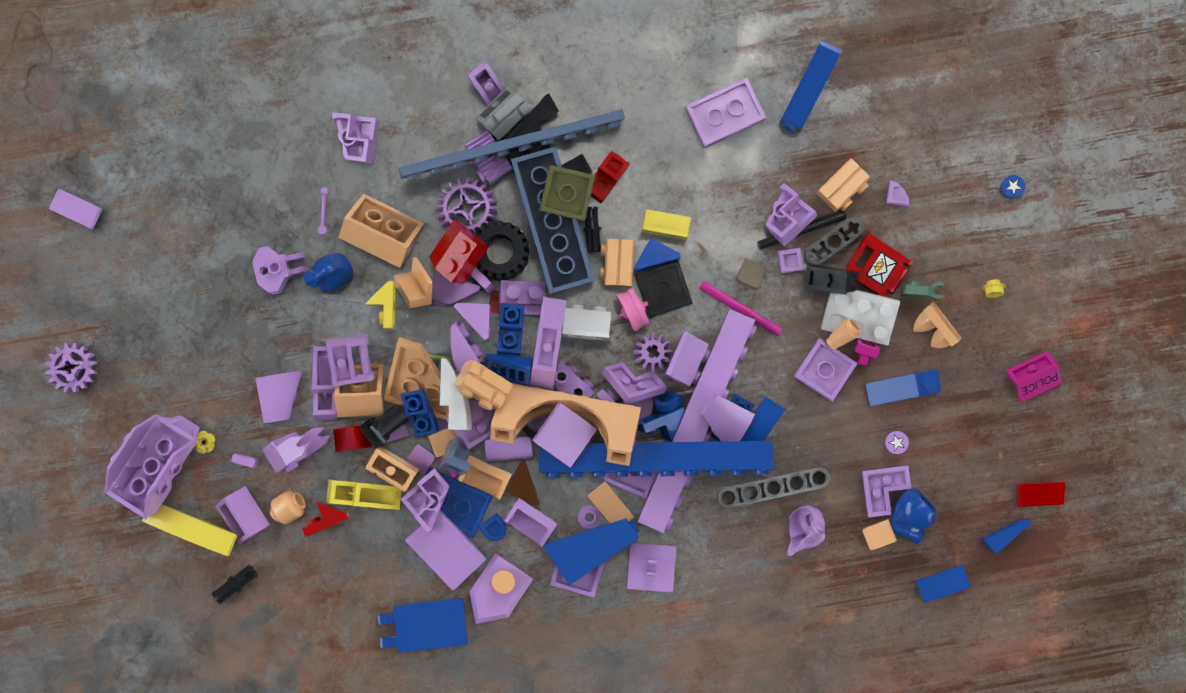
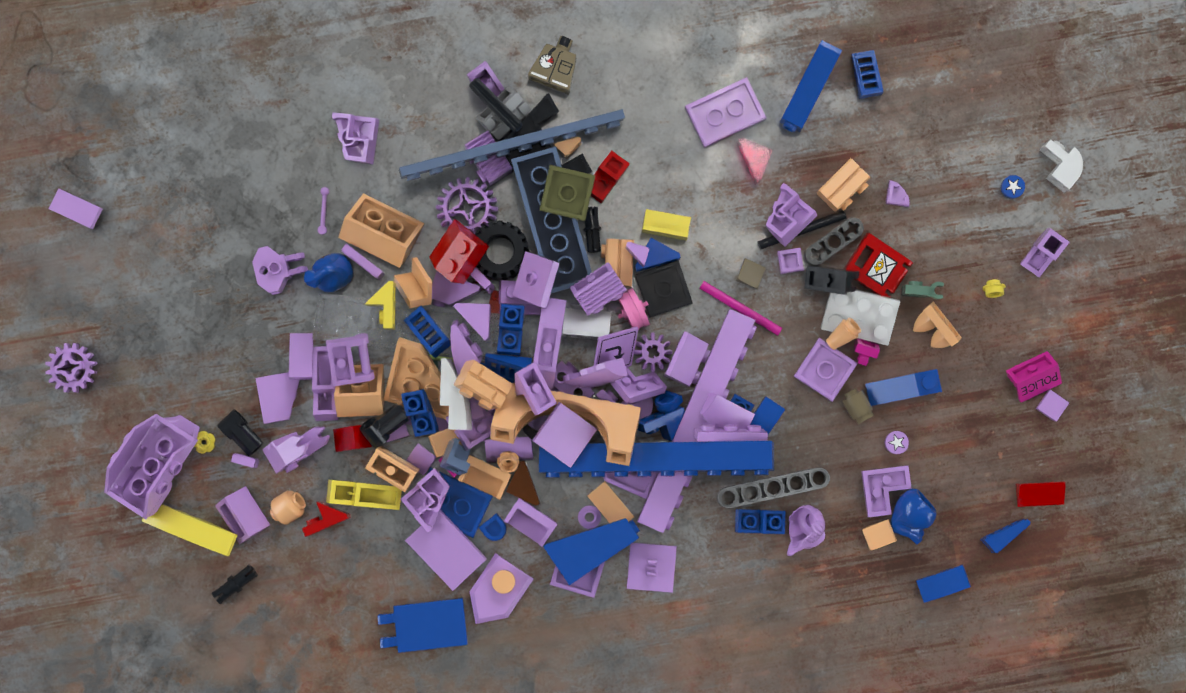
(237, 428): none -> black piece
(301, 356): none -> lavender tile
(363, 262): none -> lavender tile
(440, 346): none -> blue slope
(495, 104): none -> black axle
(508, 461): none -> light nougat plate
(534, 388): none -> lavender slope
(535, 279): none -> lavender plate
(555, 66): none -> dark tan torso
(568, 146): none -> light nougat slope
(598, 289): none -> lavender brick
(598, 374): none -> lavender slope
(617, 346): none -> lavender piece
(638, 252): none -> lavender slope
(730, 433): none -> lavender plate
(755, 157): none -> clear pink slope
(760, 521): none -> blue slope
(858, 405): none -> dark tan brick
(867, 92): none -> blue slope
(1044, 251): none -> lavender brick
(1052, 405): none -> lavender tile
(1068, 165): none -> white brick

